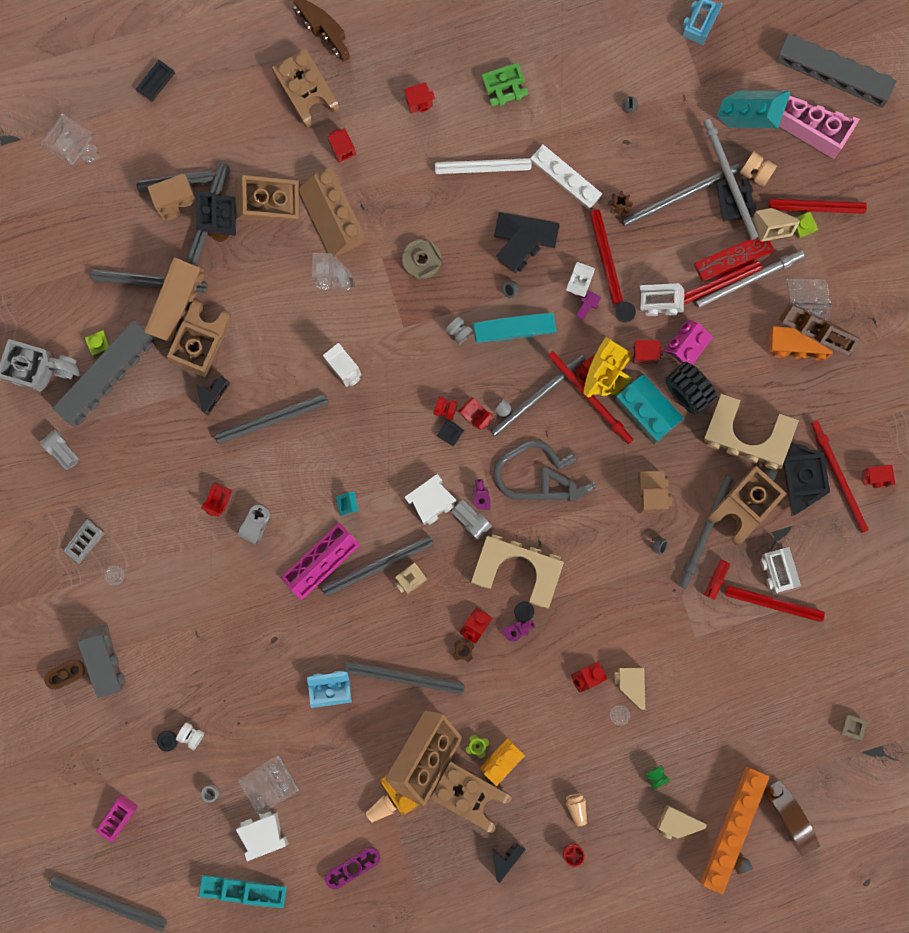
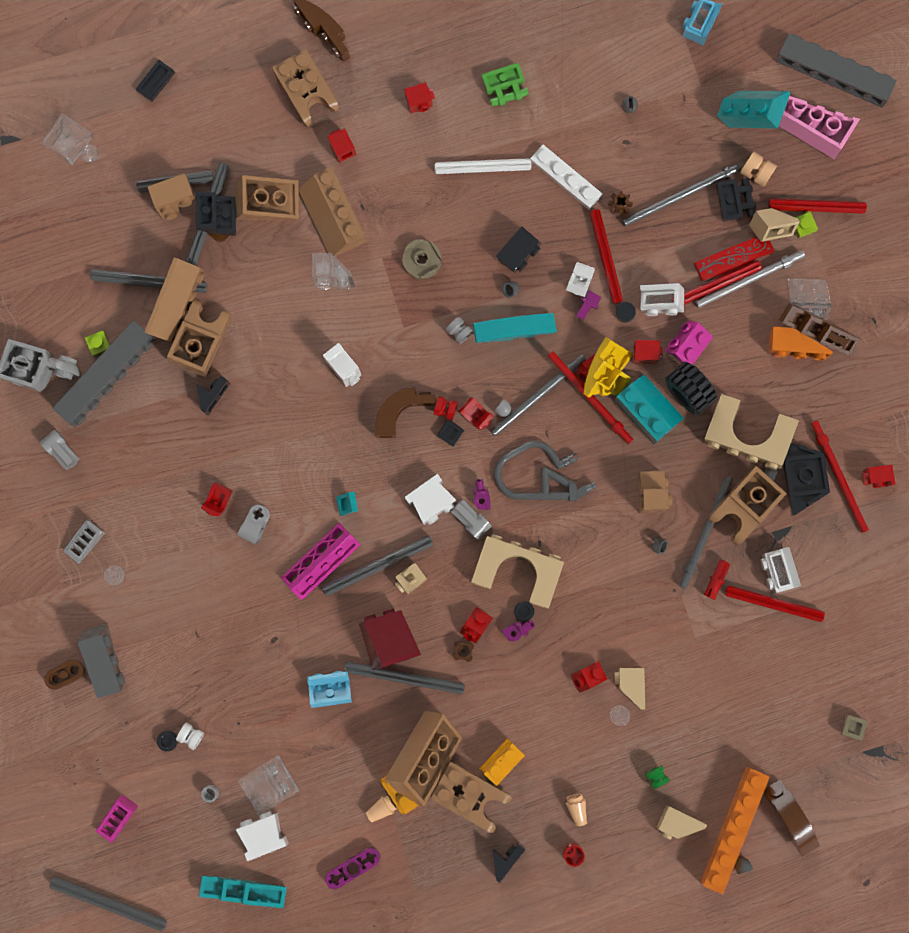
(272, 418): dark grey axle -> none
(388, 639): none -> dark red slope
(394, 405): none -> reddish brown arch
(483, 743): lime plate -> none
(542, 230): black piece -> none
(712, 134): light grey bar -> none

